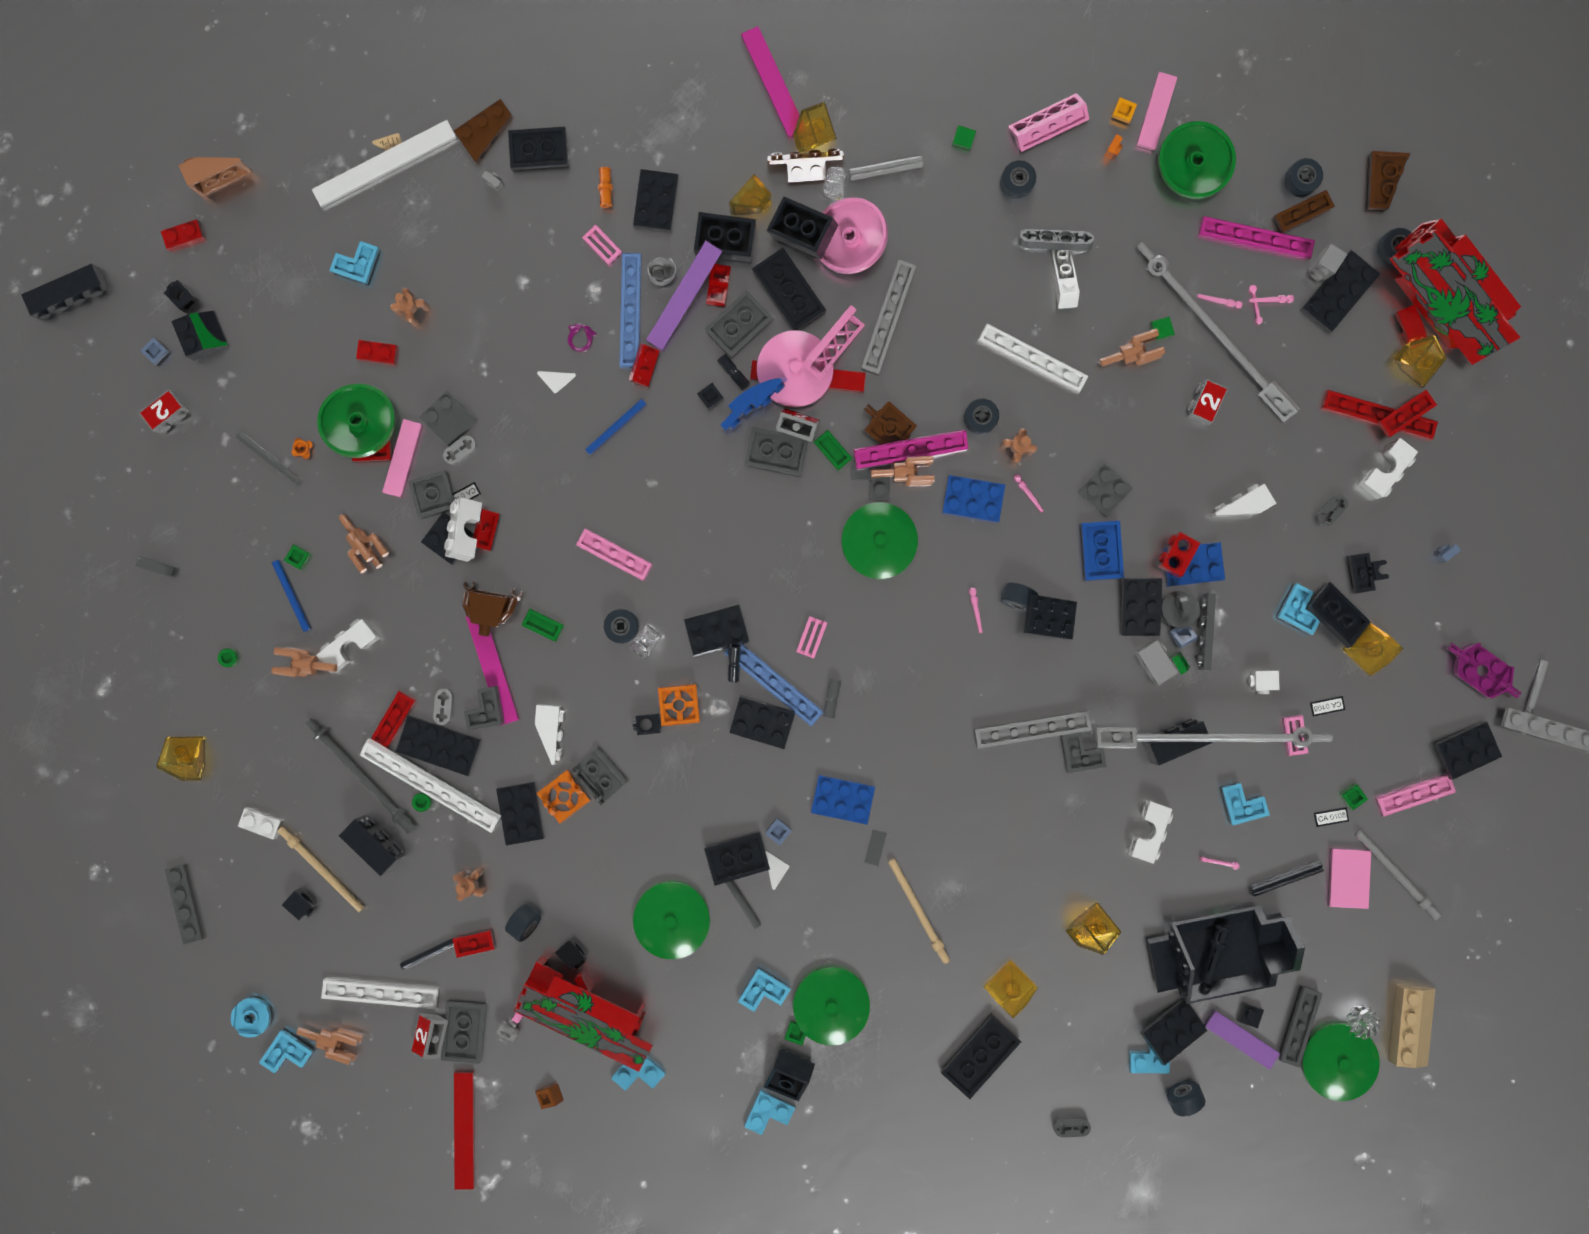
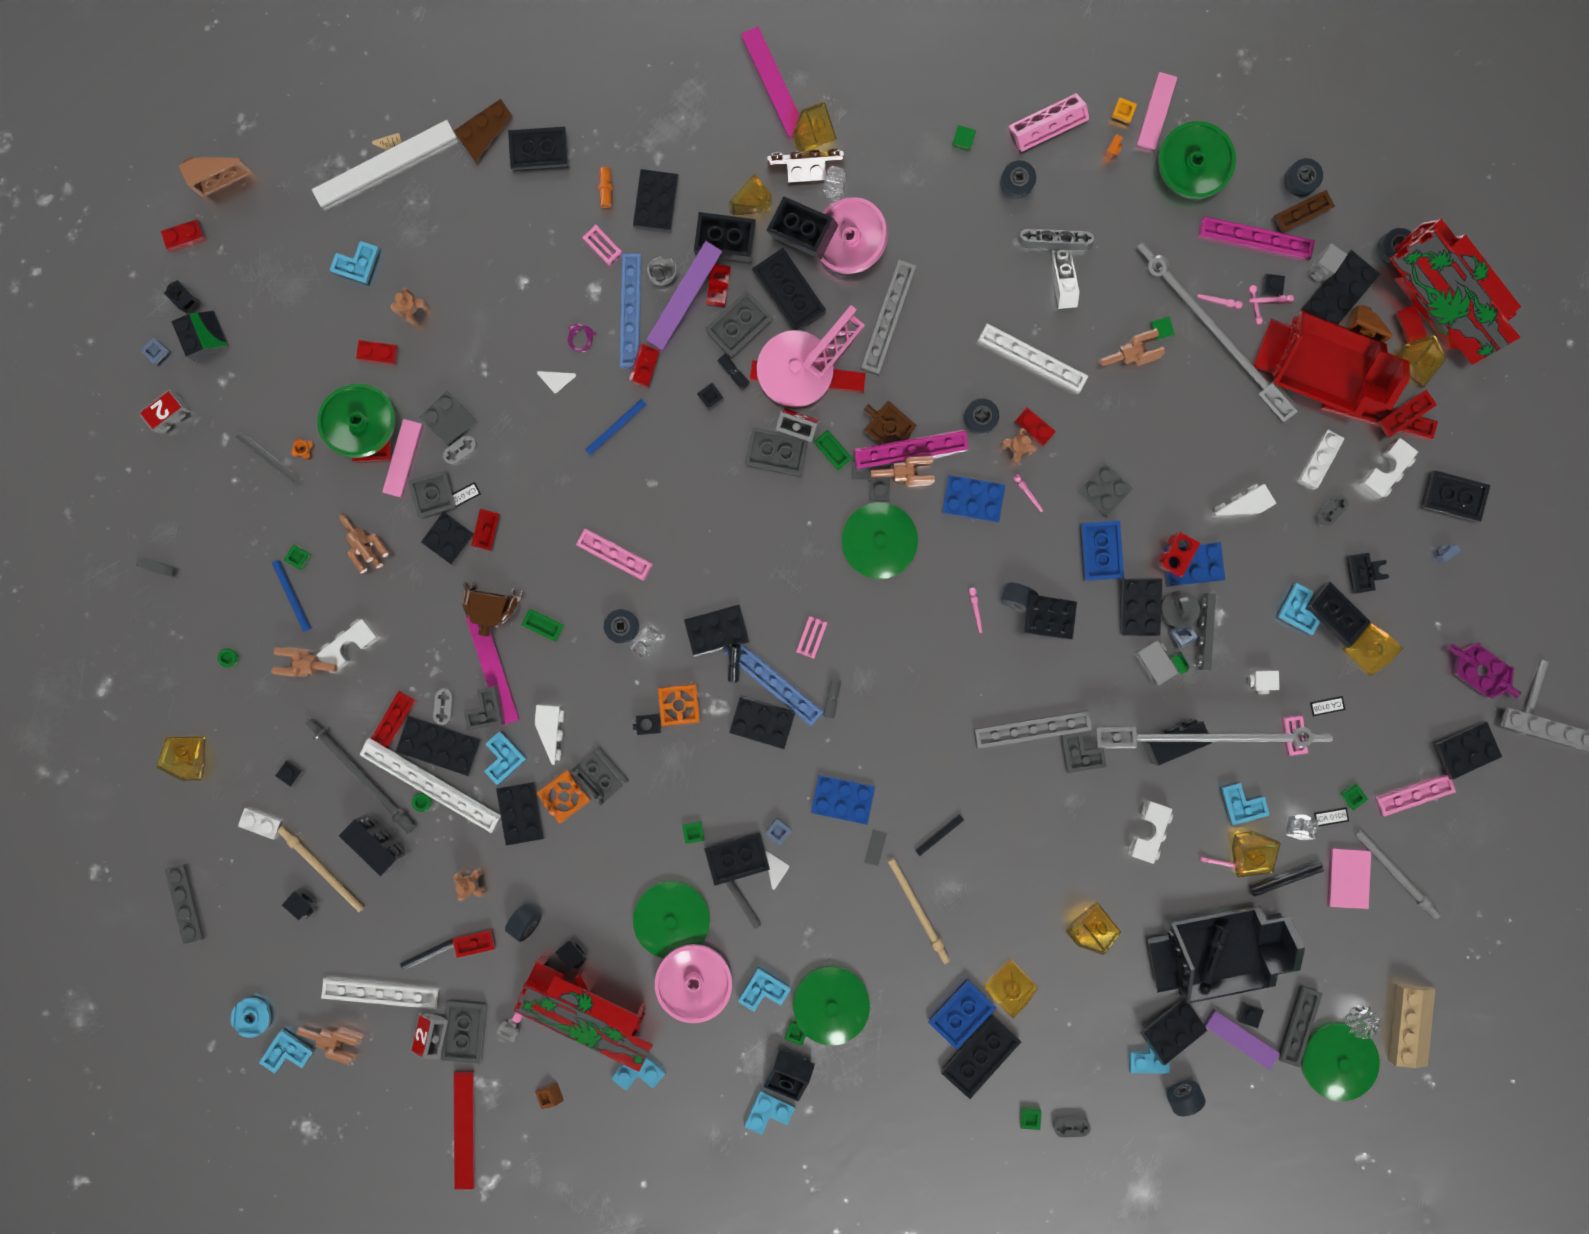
(64, 291): black brick -> none
(289, 773): none -> black plate
(458, 544): white arch -> none
(493, 180): light grey plate -> none
(508, 758): none -> medium azure plate
(693, 832): none -> green tile
(693, 983): none -> bright pink dish
(757, 395): blue slope -> none
(886, 168): light grey axle -> none
(939, 835): none -> black bar
(962, 1014): none -> blue plate
(1030, 1118): none -> green tile
(1035, 426): none -> red plate
(1207, 402): brick -> none
(1254, 854): none -> clear yellow slope
(1273, 284): none -> black plate
(1302, 827): none -> clear brick
(1321, 459): none -> white plate
(1333, 365): none -> red panel
(1368, 323): none -> dark orange slope
(1384, 176): reddish brown wing -> none
(1456, 496): none -> black plate

